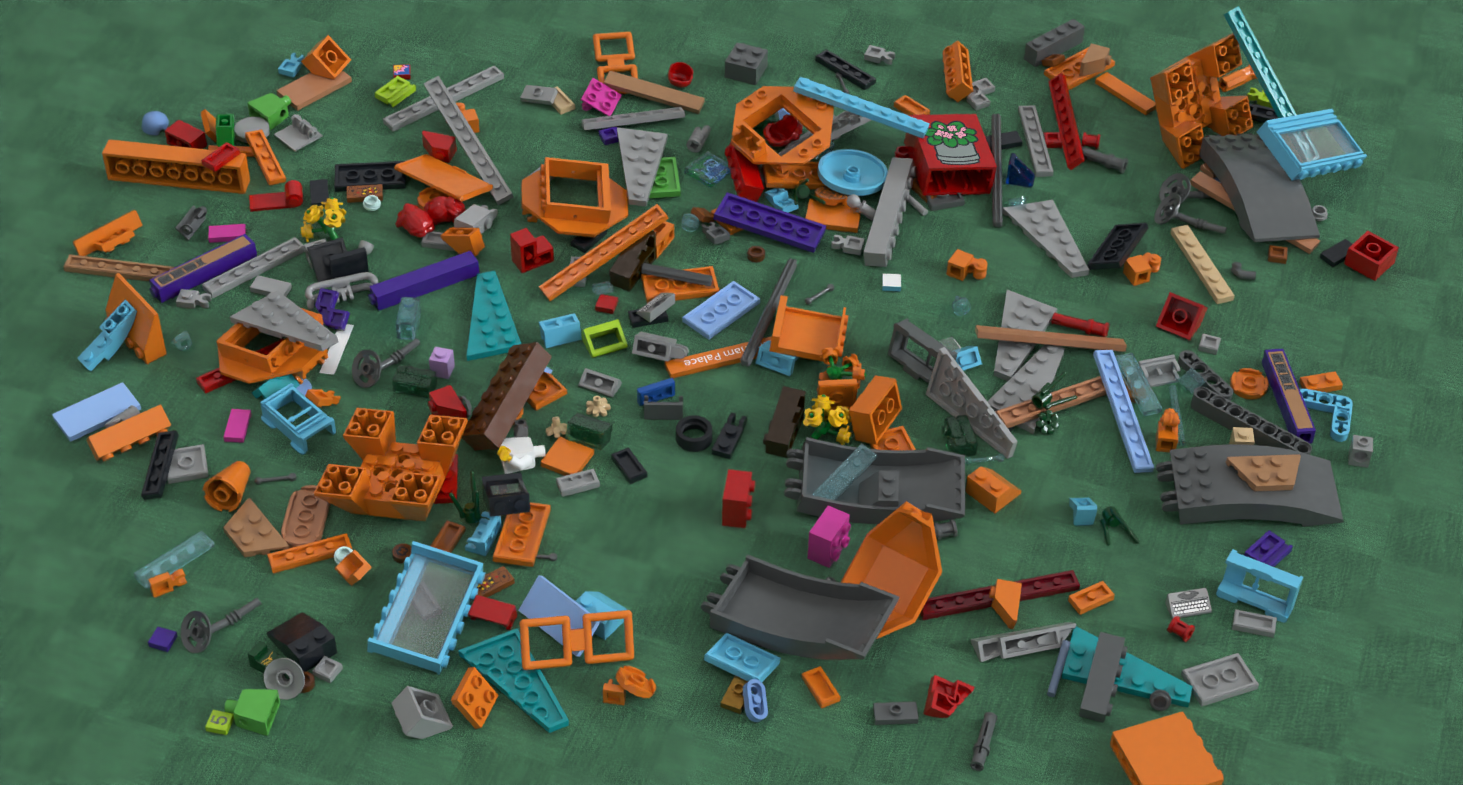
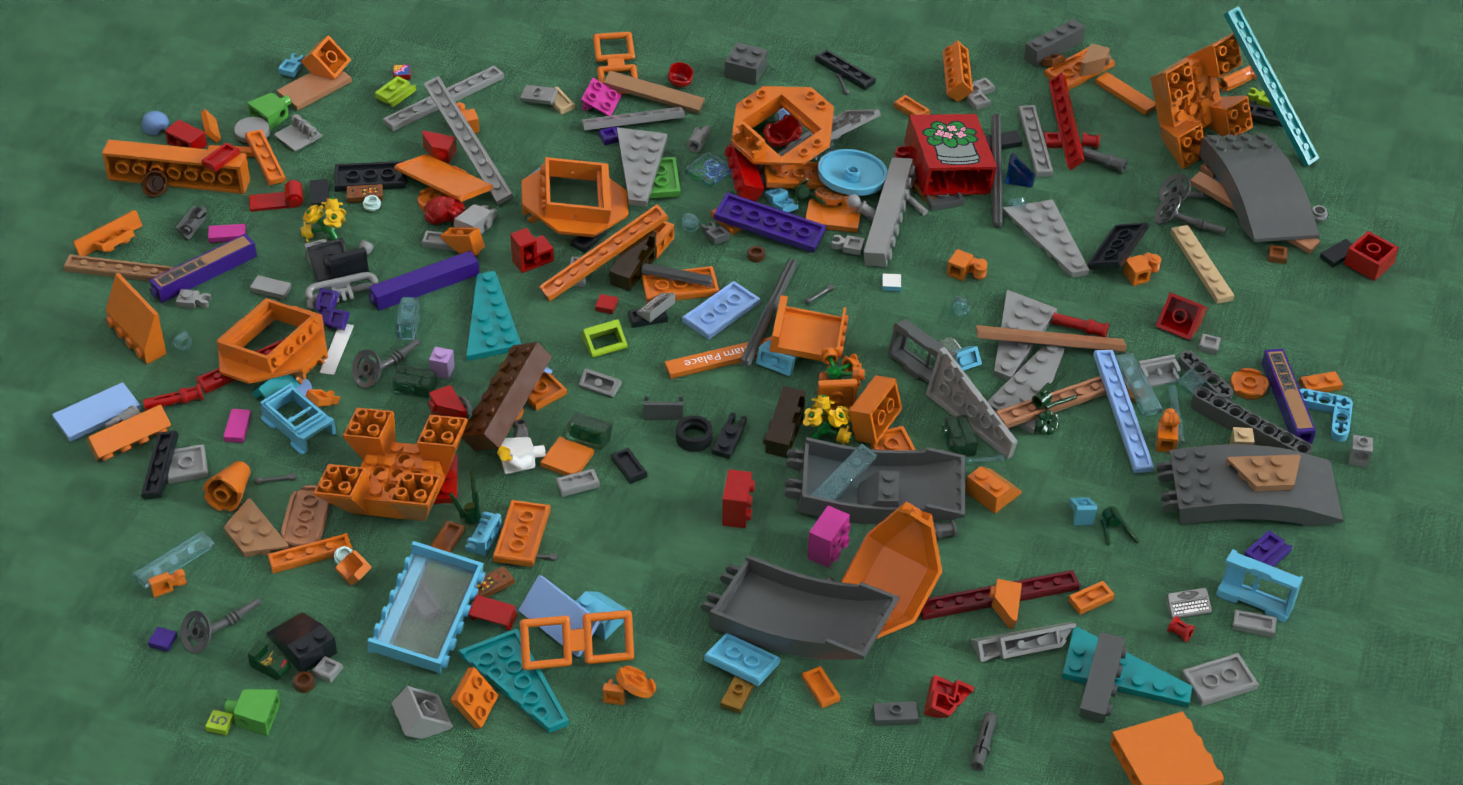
(113, 334): medium azure slope -> none
(155, 183): none -> reddish brown hair
(183, 395): none -> red pin
(224, 129): green brick -> none
(253, 267): light grey tile -> none
(275, 678): light grey dish -> none
(283, 318): light grey wing -> none
(400, 552): reddish brown tile -> none
(415, 220): red hair -> none
(505, 494): black window -> none
(556, 428): tan plant -> none
(560, 330): medium azure hinge -> none
(597, 406): tan plant -> none
(602, 288): clear light blue tile -> none
(656, 391): blue plate -> none
(658, 347): light grey hinge -> none
(702, 214): dark orange tile -> none
(756, 701): medium blue plate -> none
(861, 107): medium azure plate -> none
(878, 54): light grey plate -> none
(1058, 668): sand blue bar -> none
(1160, 700): dark grey plate -> none
(1242, 274): dark grey arm -> none
(1311, 144): medium azure window -> none

